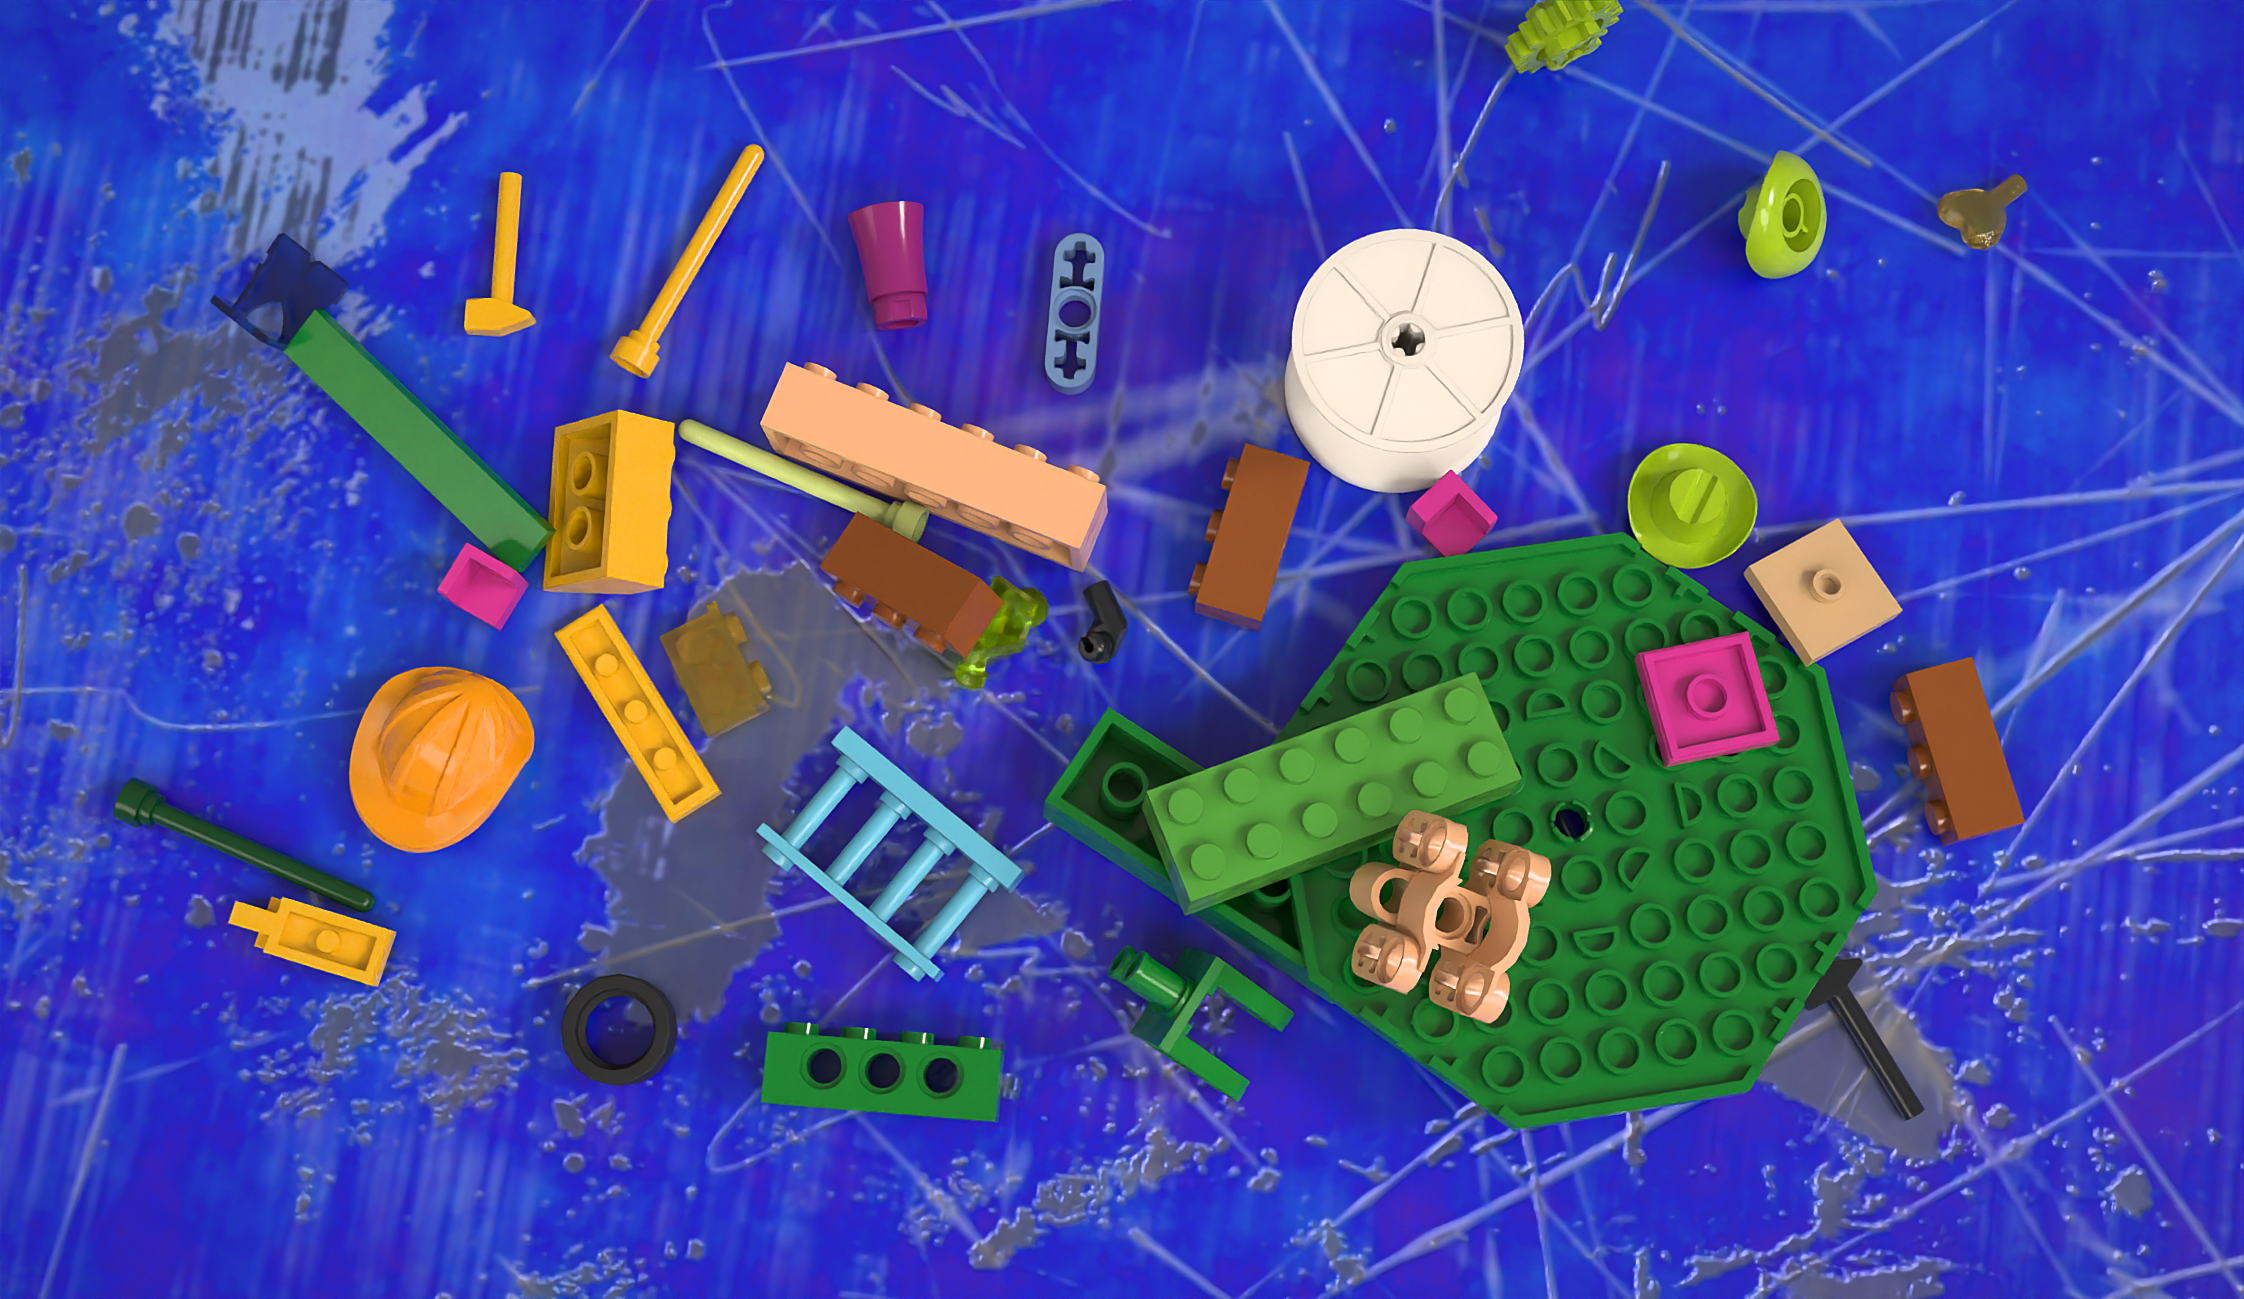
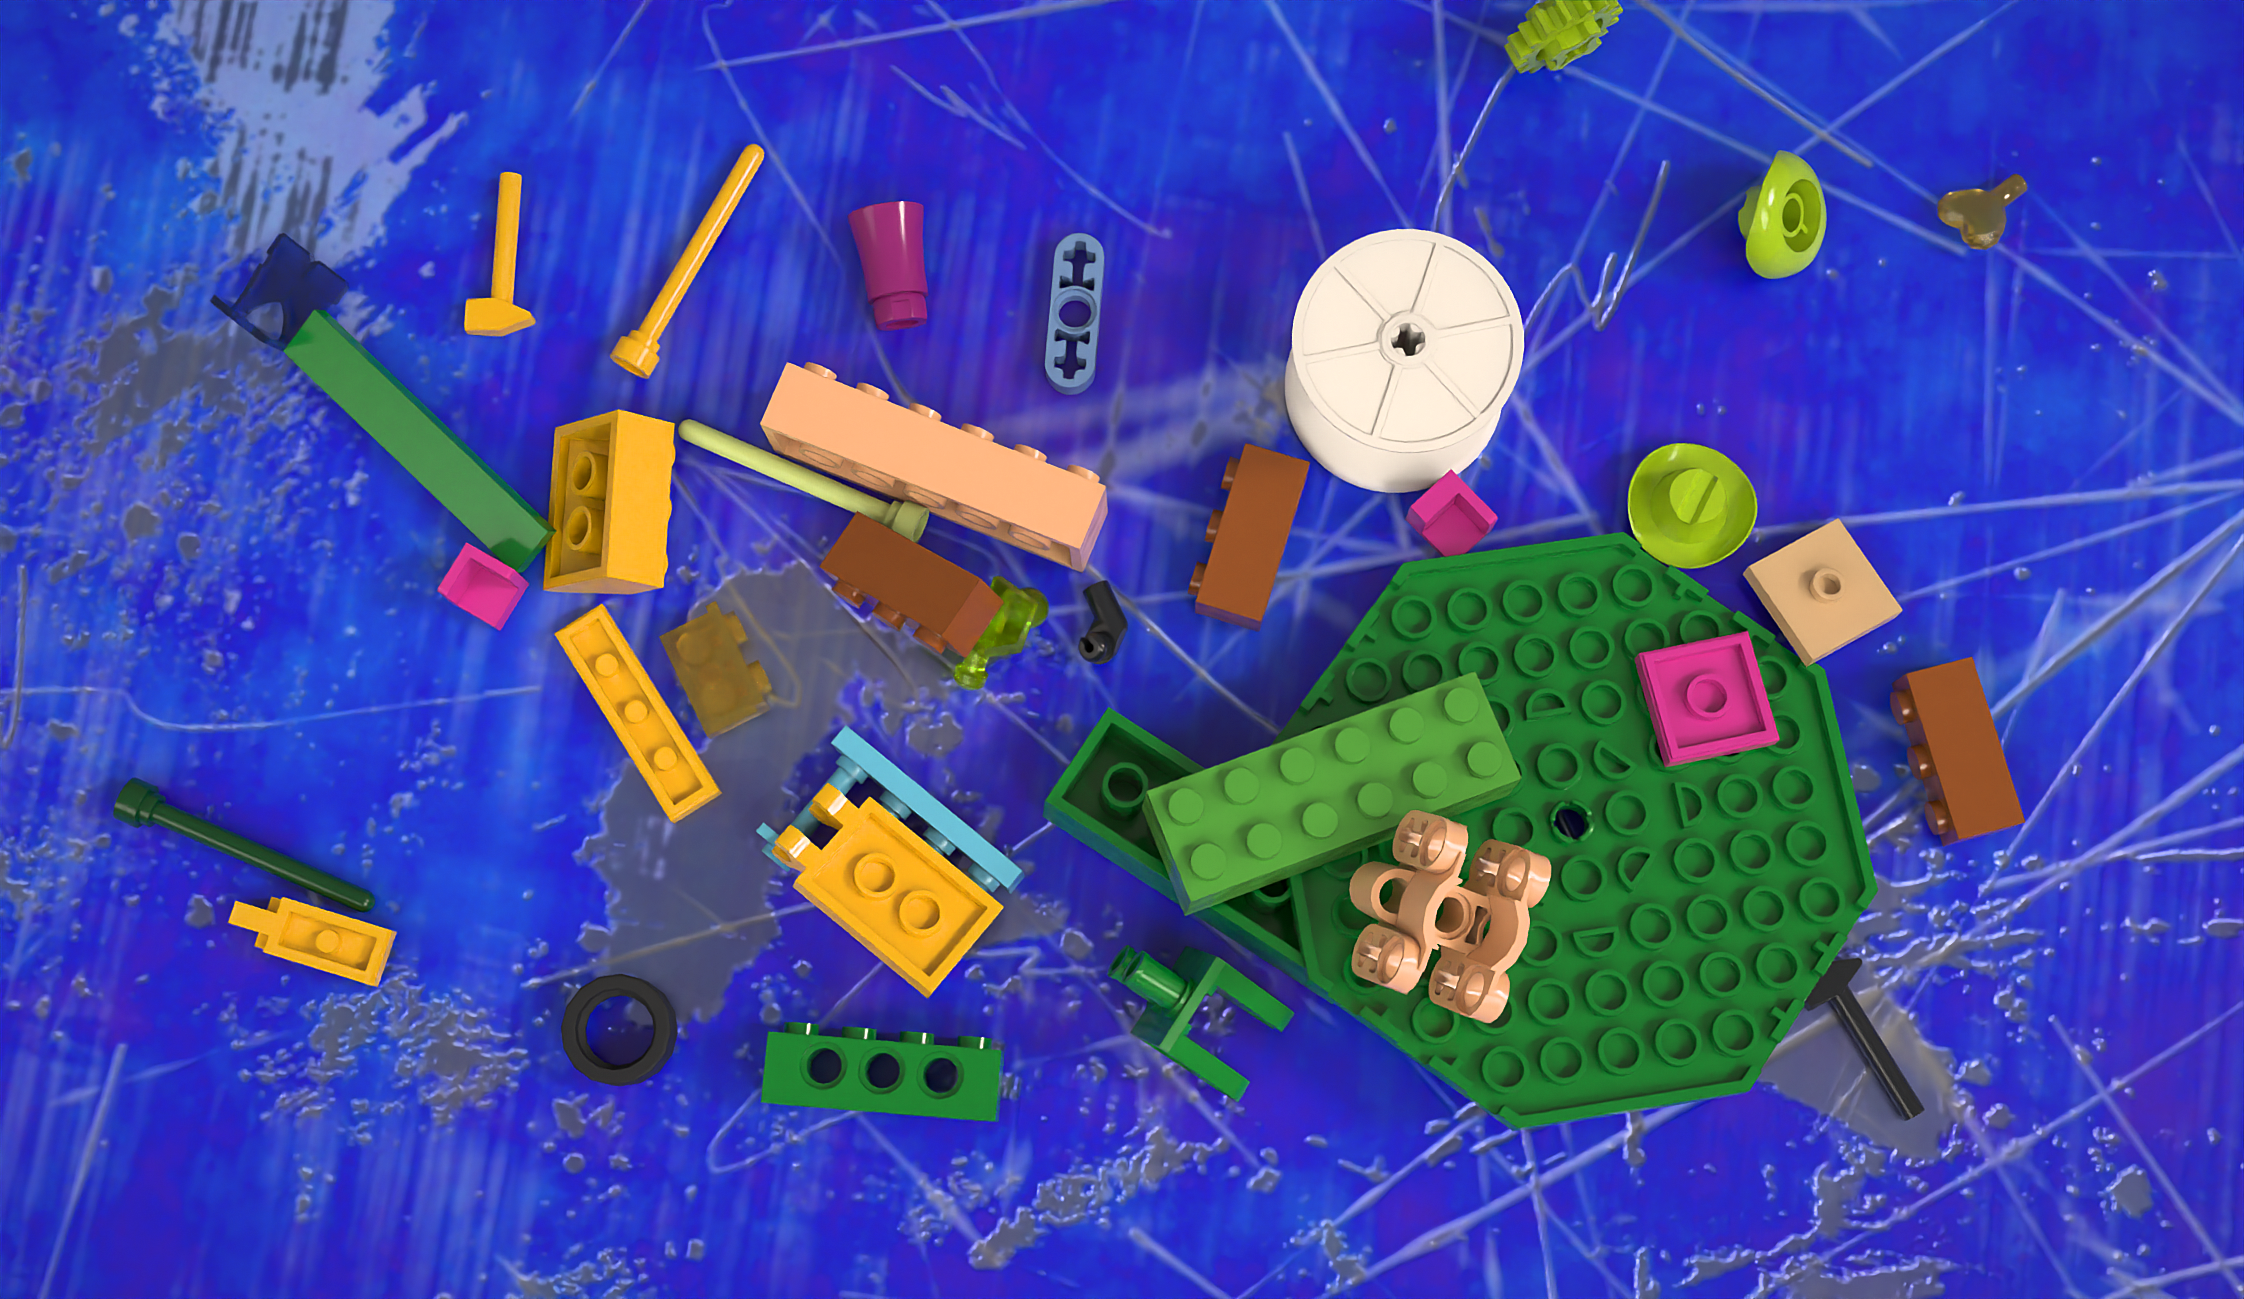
(436, 756): light orange piece -> none
(888, 889): none -> yellow tile

